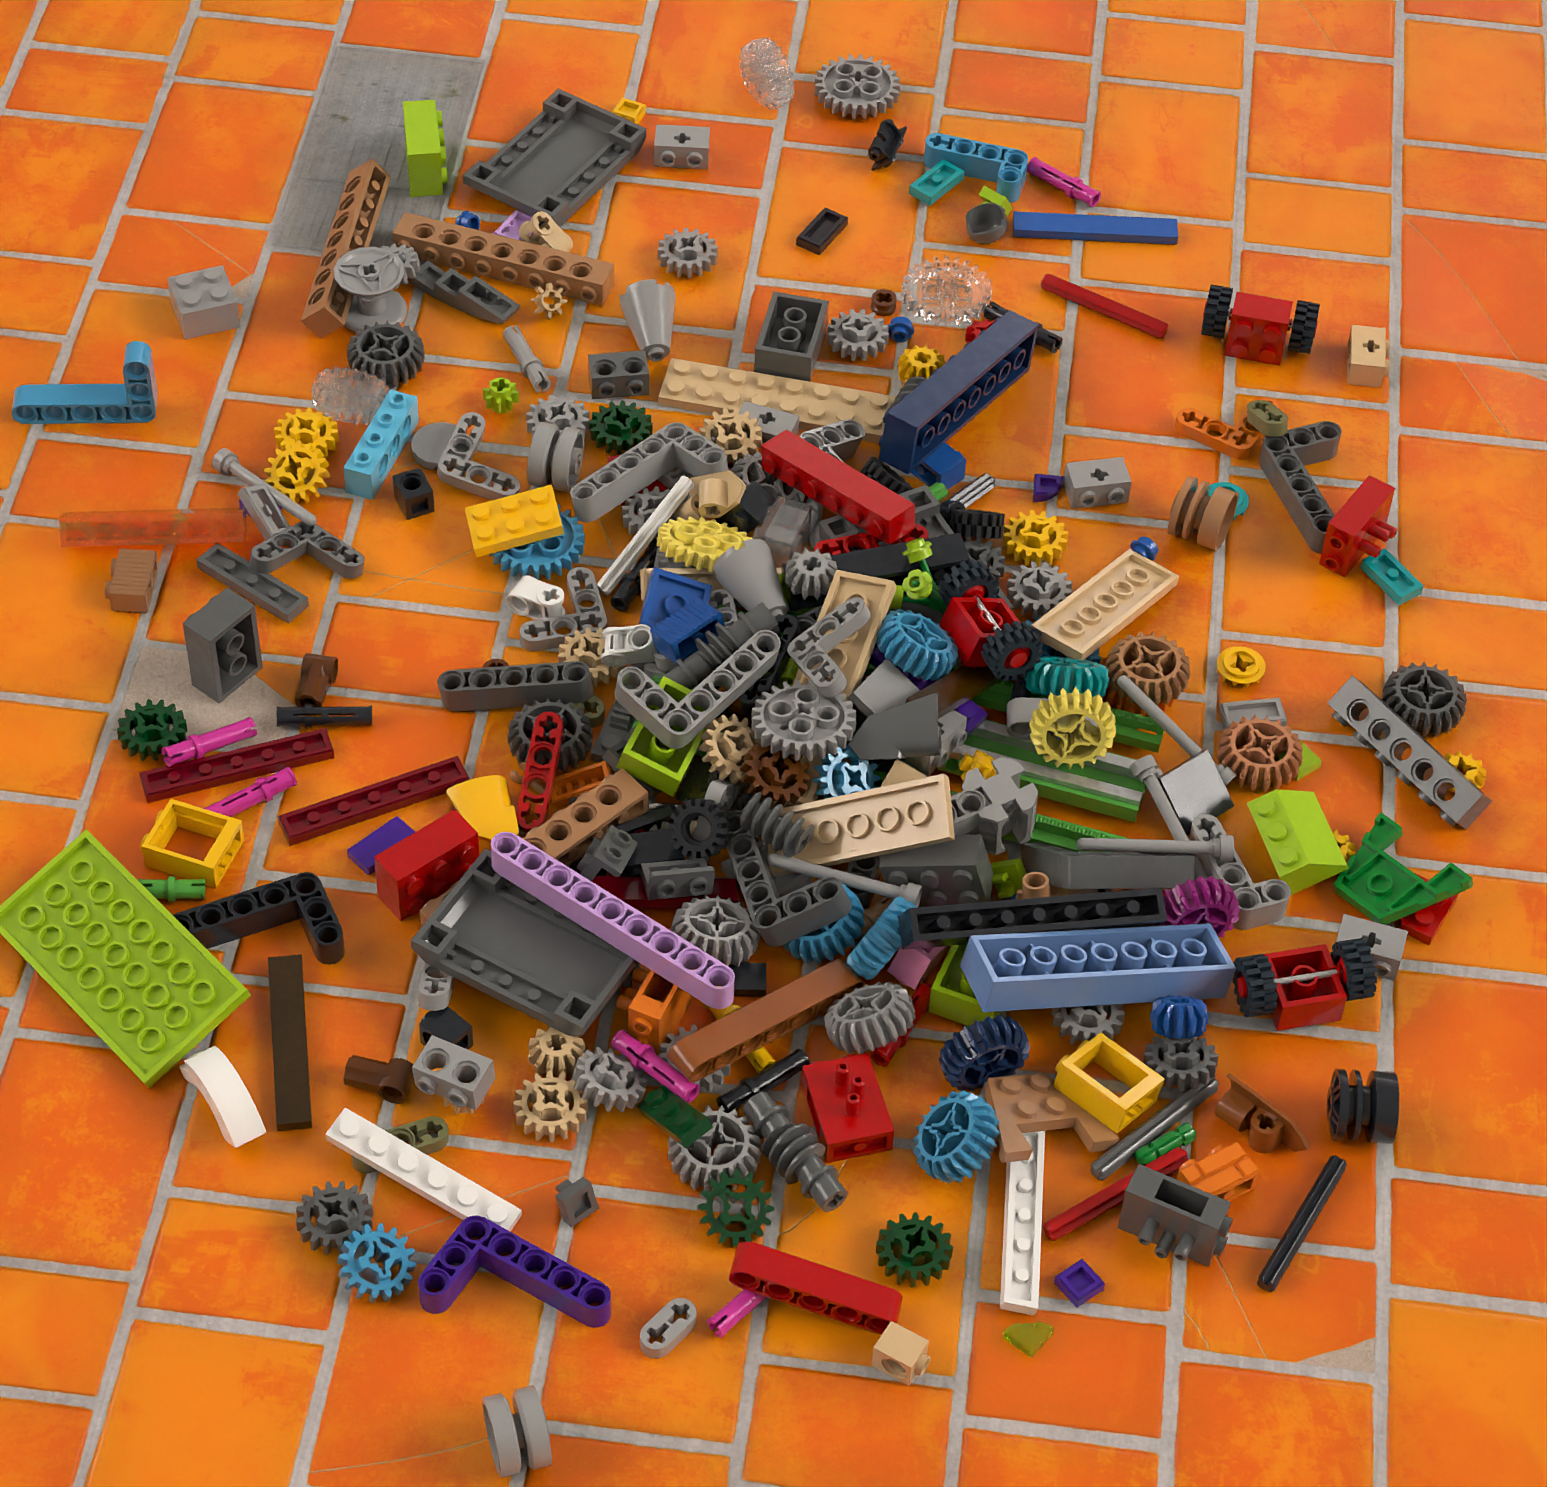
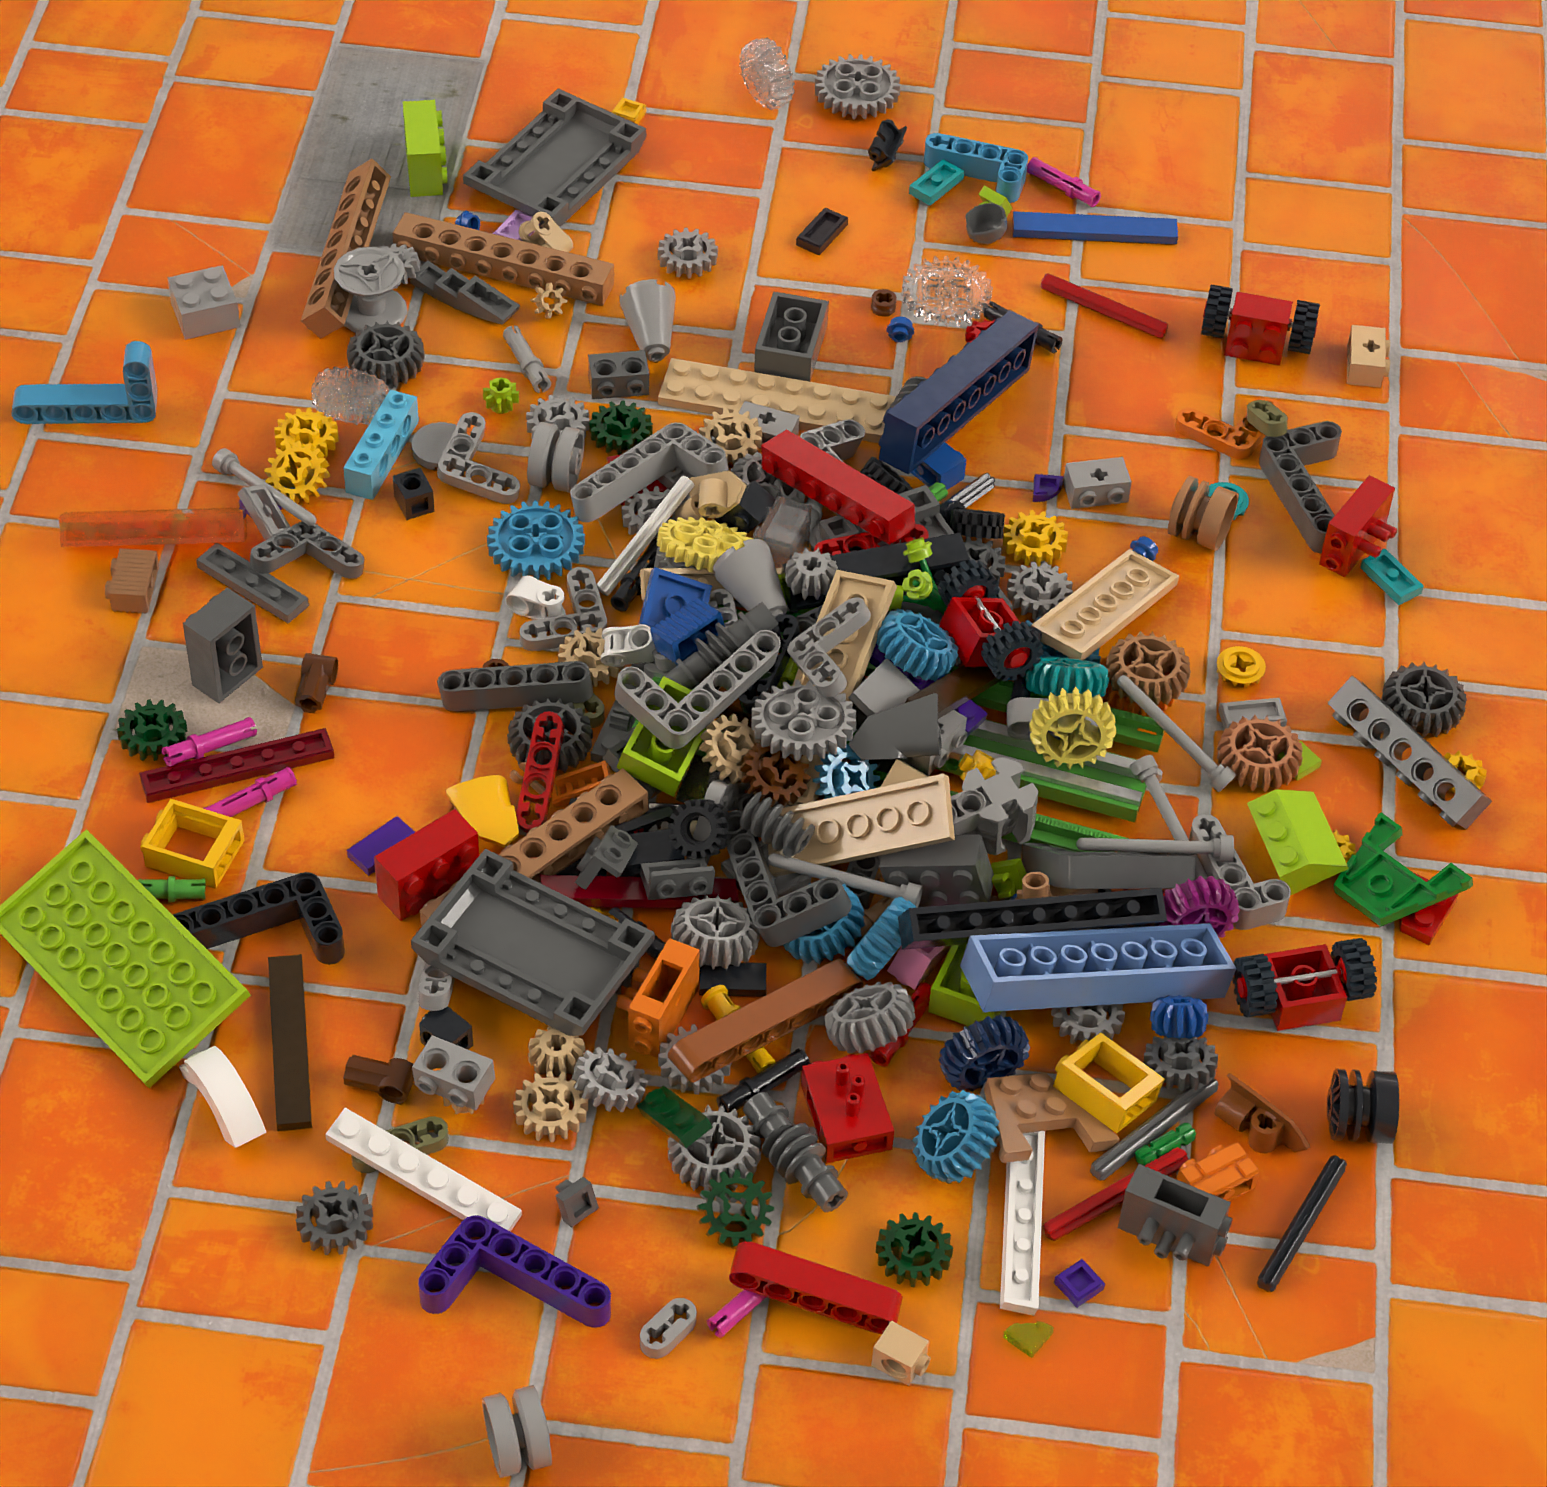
(286, 715): black pin -> none
(372, 801): dark red tile -> none
(389, 1256): dark azure gear -> none
(514, 521): yellow plate -> none
(613, 920): lavender beam -> none
(645, 1058): dark pink pin -> none
(681, 146): light grey brick -> none
(858, 334): light grey gear -> none
(919, 362): yellow gear -> none
(1195, 789): tile -> none
(1385, 943): light grey brick -> none

